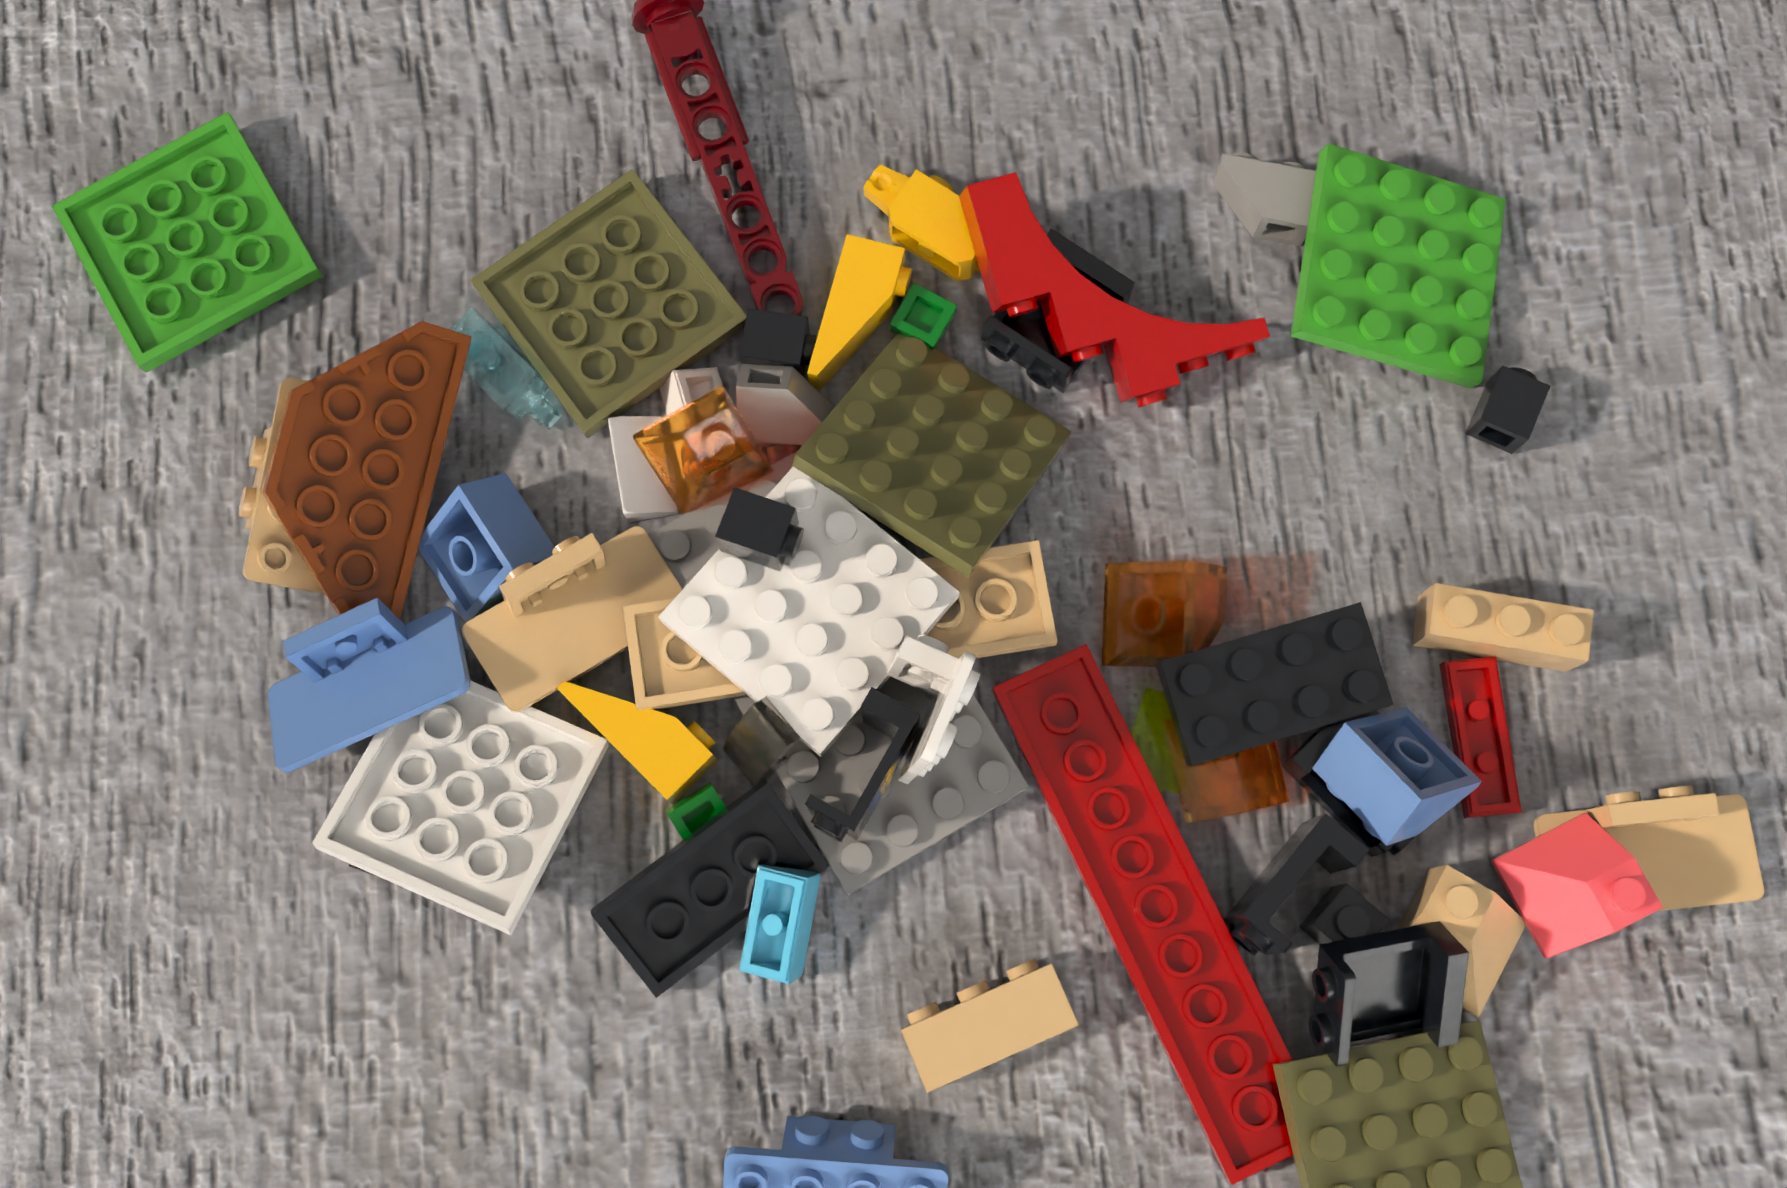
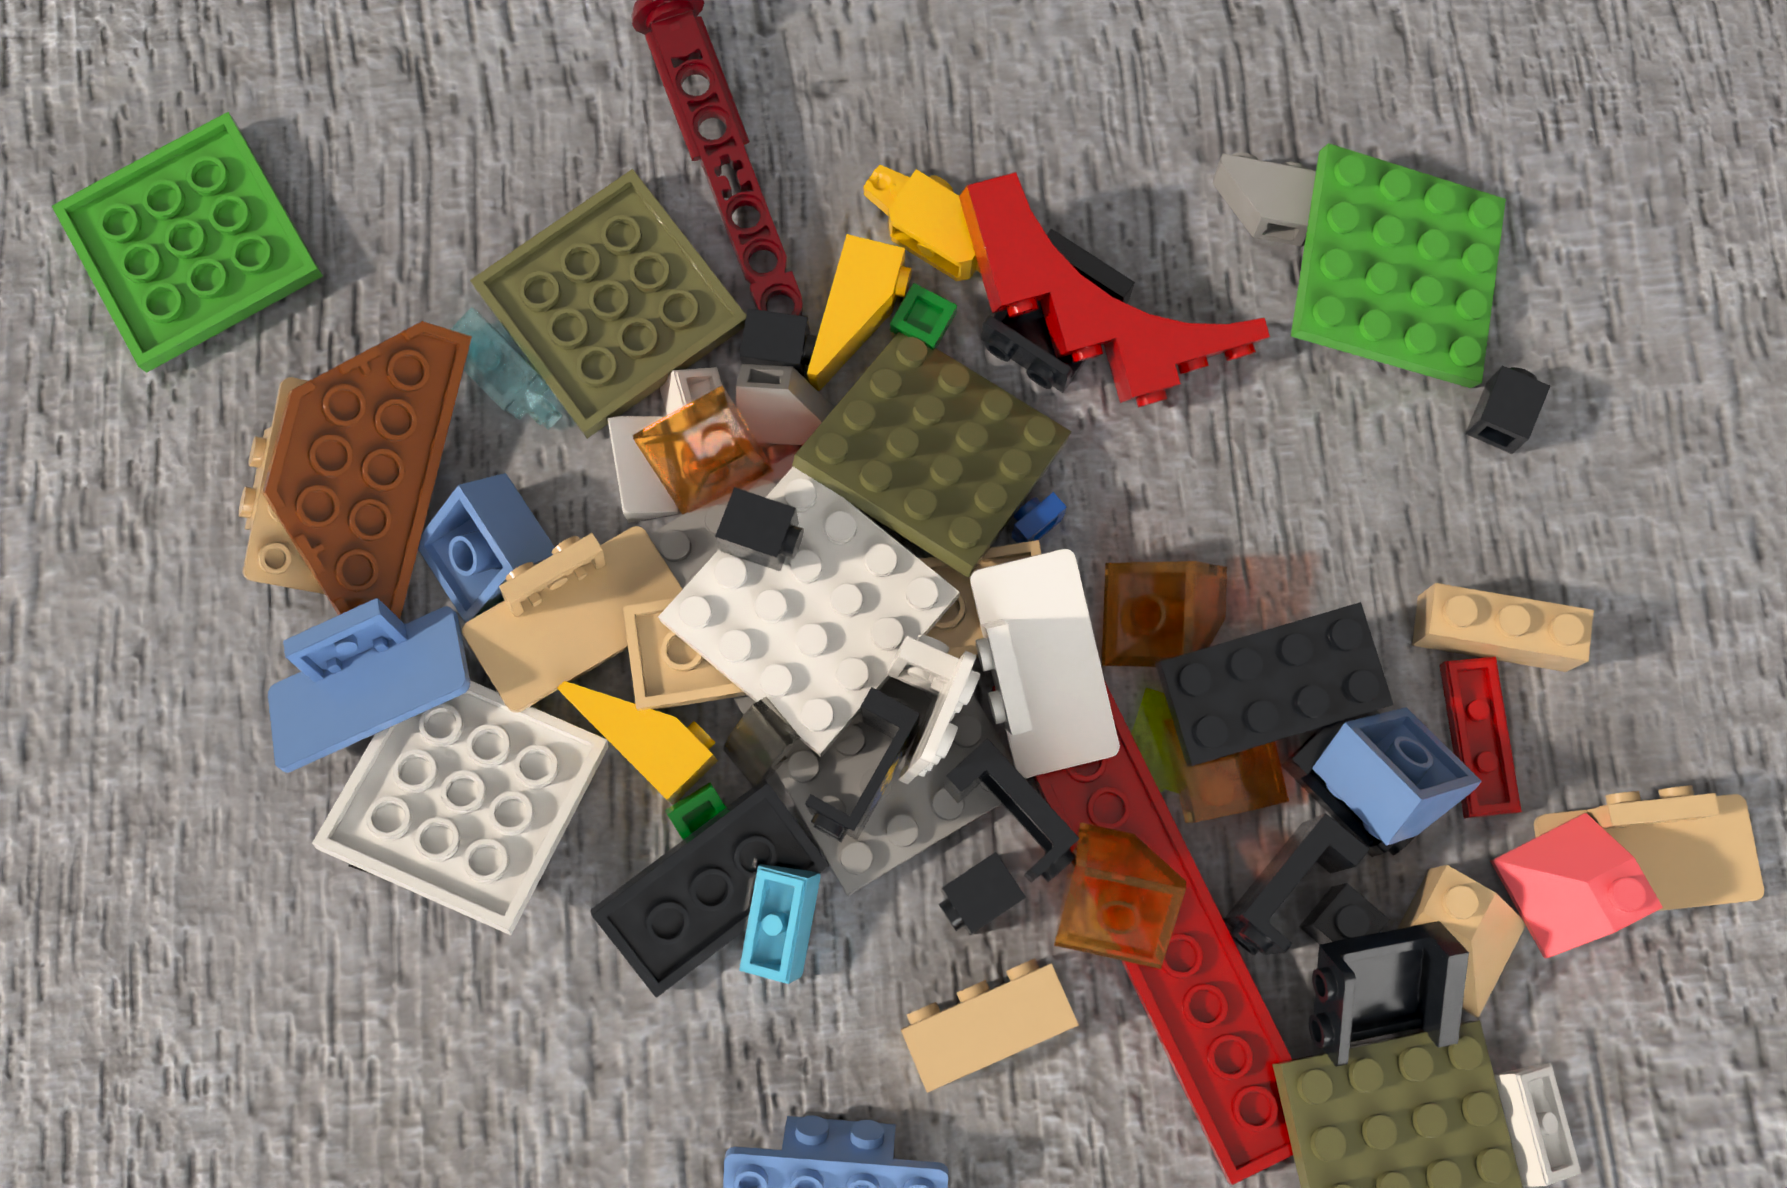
(980, 895): none -> black brick
(1022, 801): none -> black panel
(1037, 518): none -> blue plate
(1043, 663): none -> white bracket
(1118, 898): none -> clear orange slope
(1537, 1125): none -> white slope

